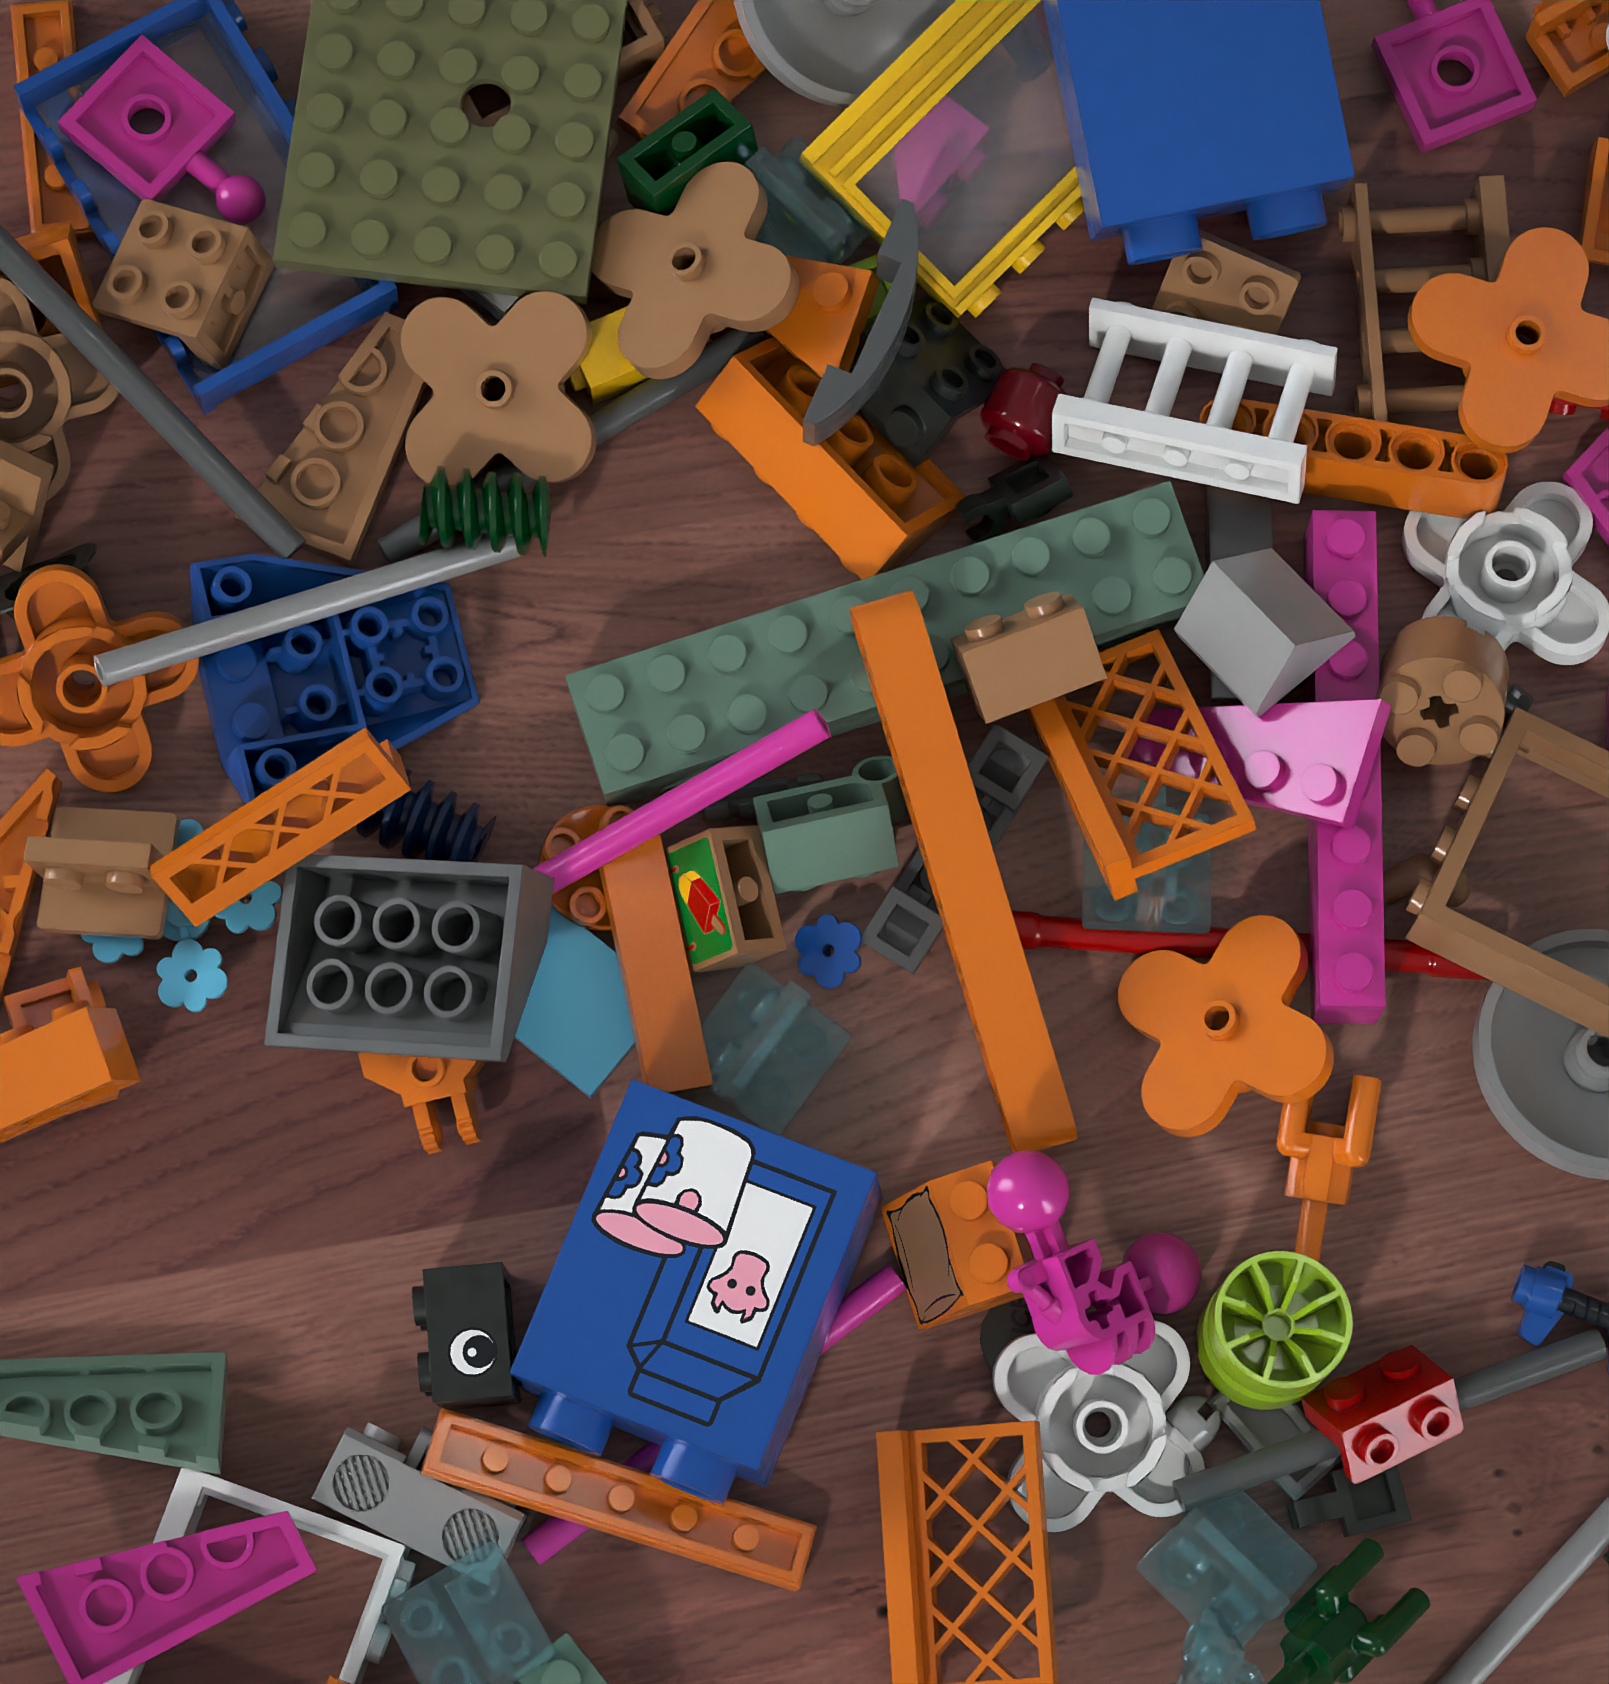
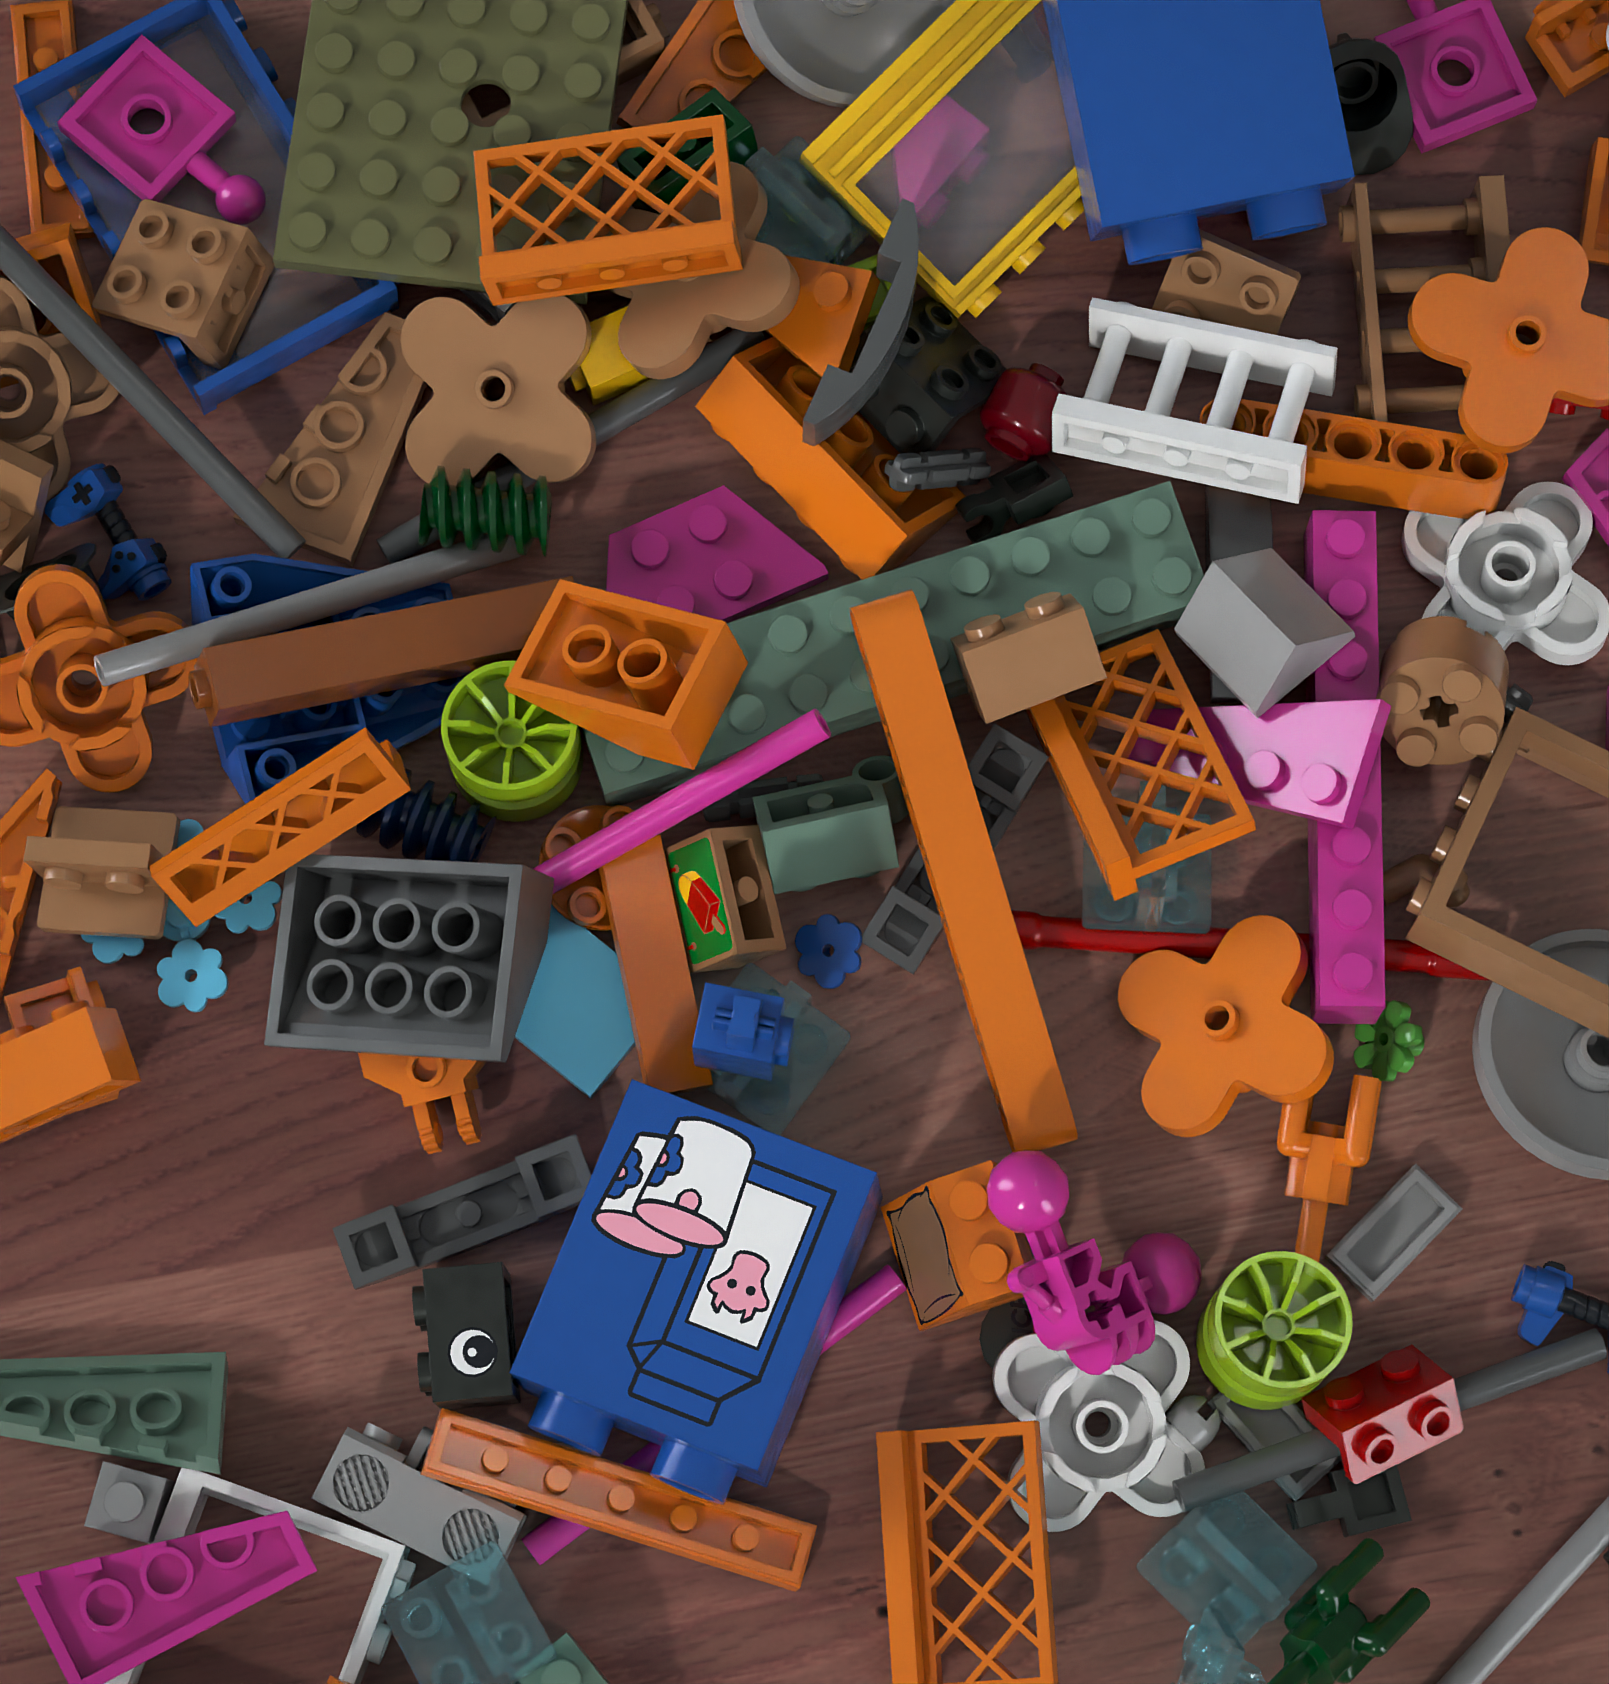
(128, 1502): none -> light grey brick
(133, 561): none -> blue piece
(365, 654): none -> dark orange brick
(464, 1214): none -> dark grey slope
(508, 750): none -> lime wheel
(599, 259): none -> orange fence
(630, 671): none -> orange slope
(710, 559): none -> dark pink wing
(742, 1032): none -> blue hinge
(937, 469): none -> dark grey axle
(1372, 102): none -> pearl dark grey piece
(1389, 1043): none -> bright green plant
(1393, 1233): none -> light grey tile

